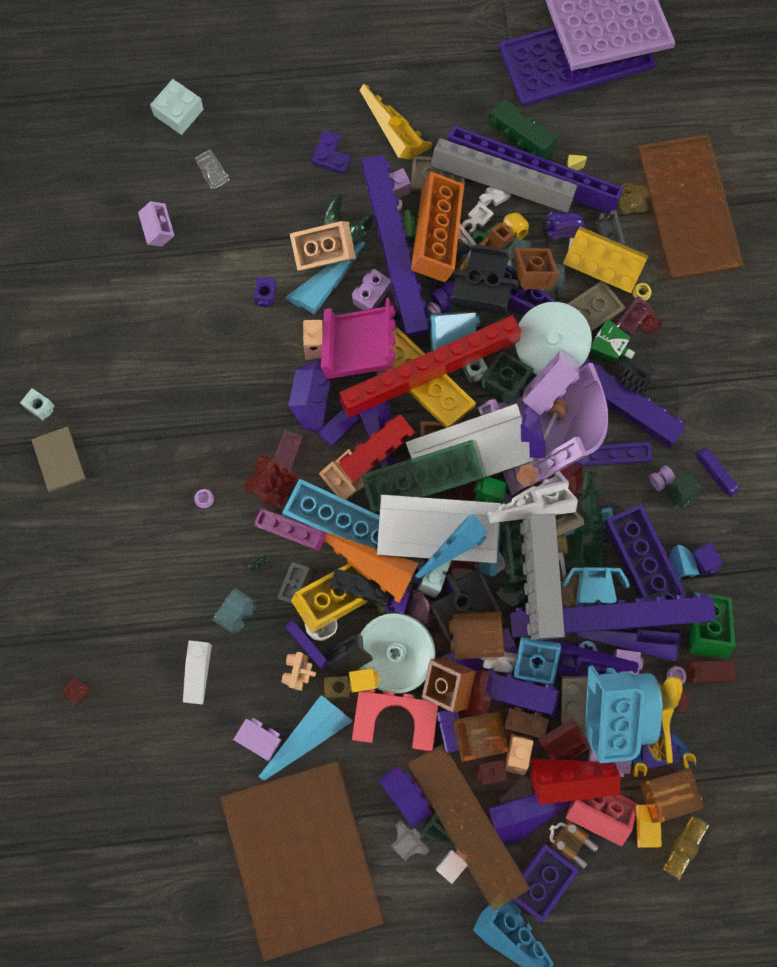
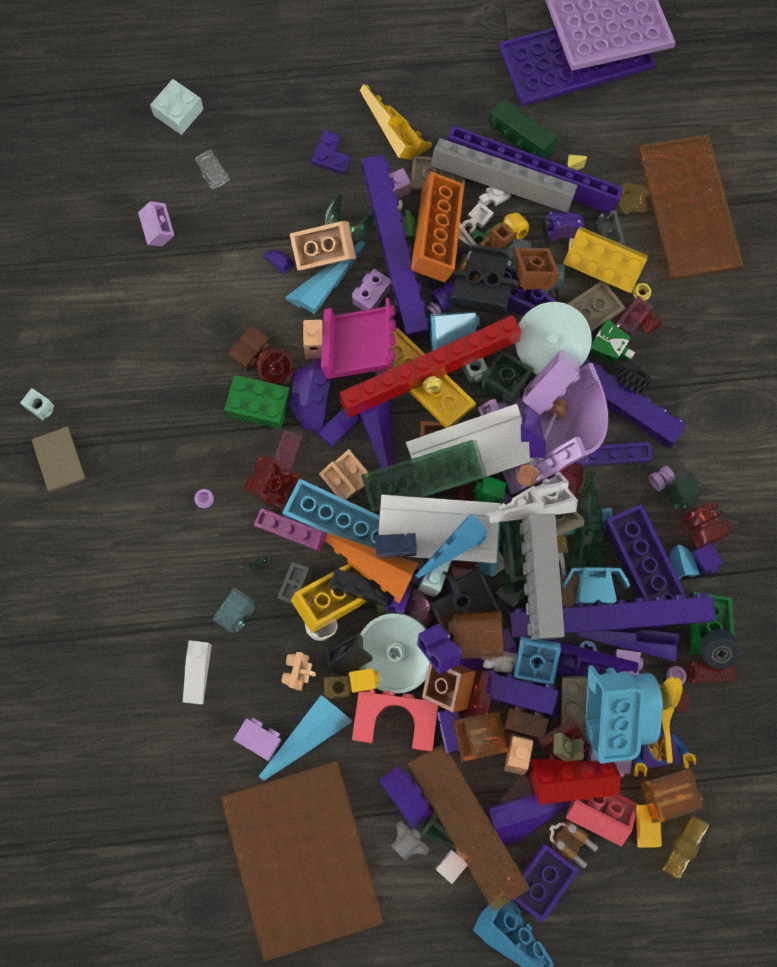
(76, 691): clear red plate -> none
(249, 348): none -> reddish brown brick
(257, 402): none -> green brick
(262, 285): dark purple brick -> none
(275, 366): none -> clear red cylinder
(279, 260): none -> dark purple brick
(306, 644): dark purple beam -> none
(376, 449): red wedge -> none
(395, 545): none -> dark blue brick
(432, 384): none -> light yellow plate
(438, 649): none -> dark purple brick
(491, 772): clear red brick -> none
(568, 749): none -> olive bracket
(707, 525): none -> clear red wheel
(717, 472): dark purple beam -> none
(720, 649): none -> black wheel

